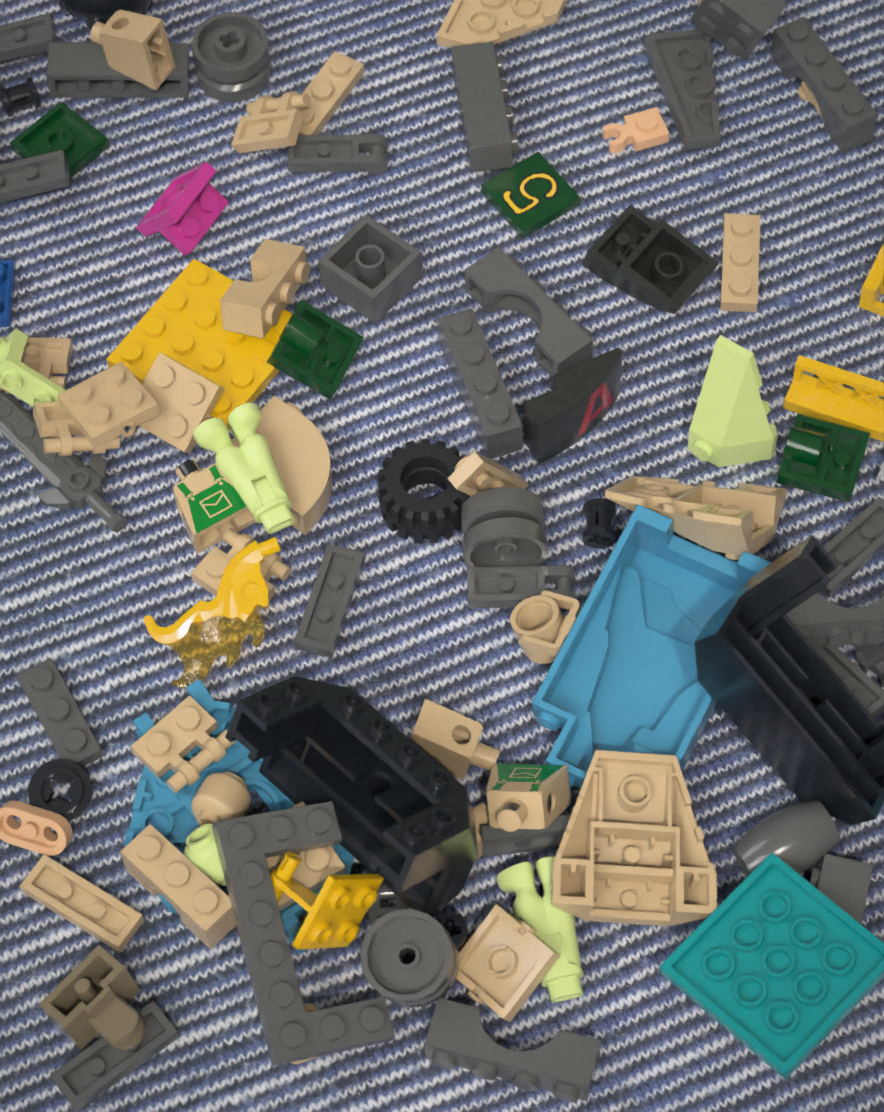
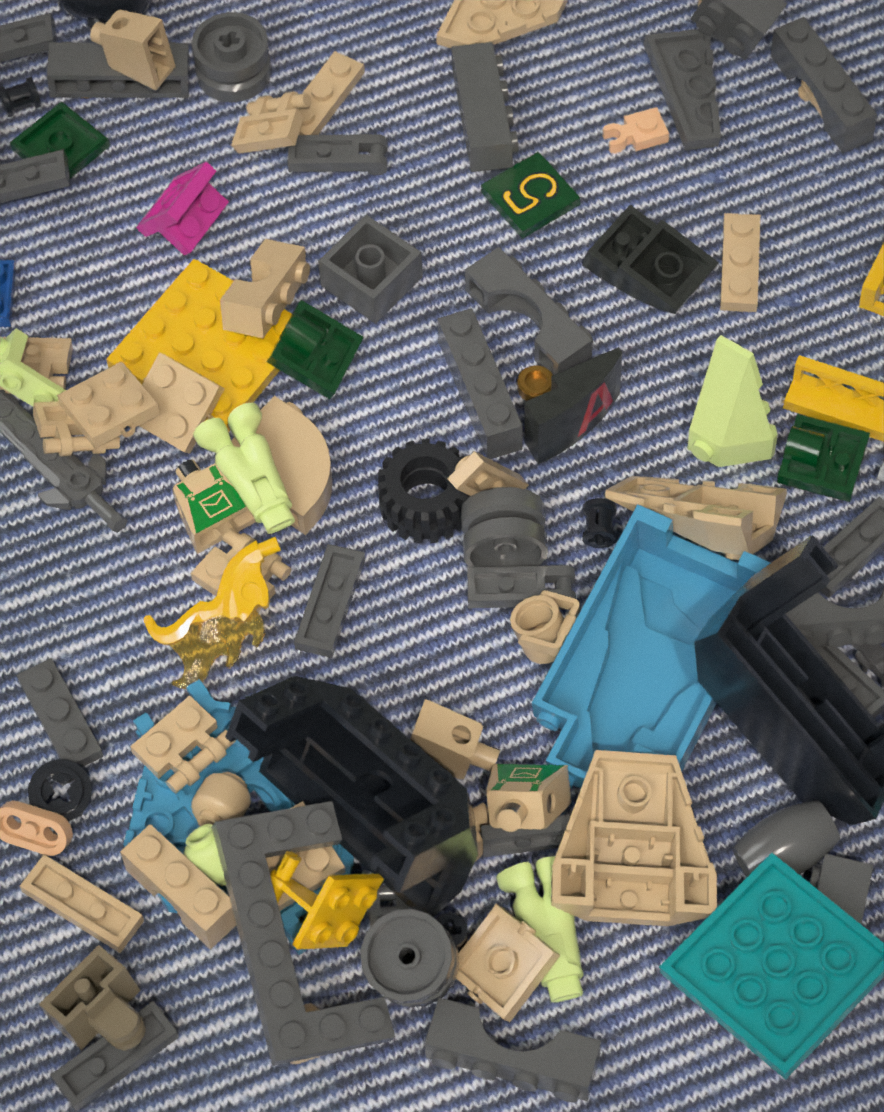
(534, 382): none -> pearl gold tile

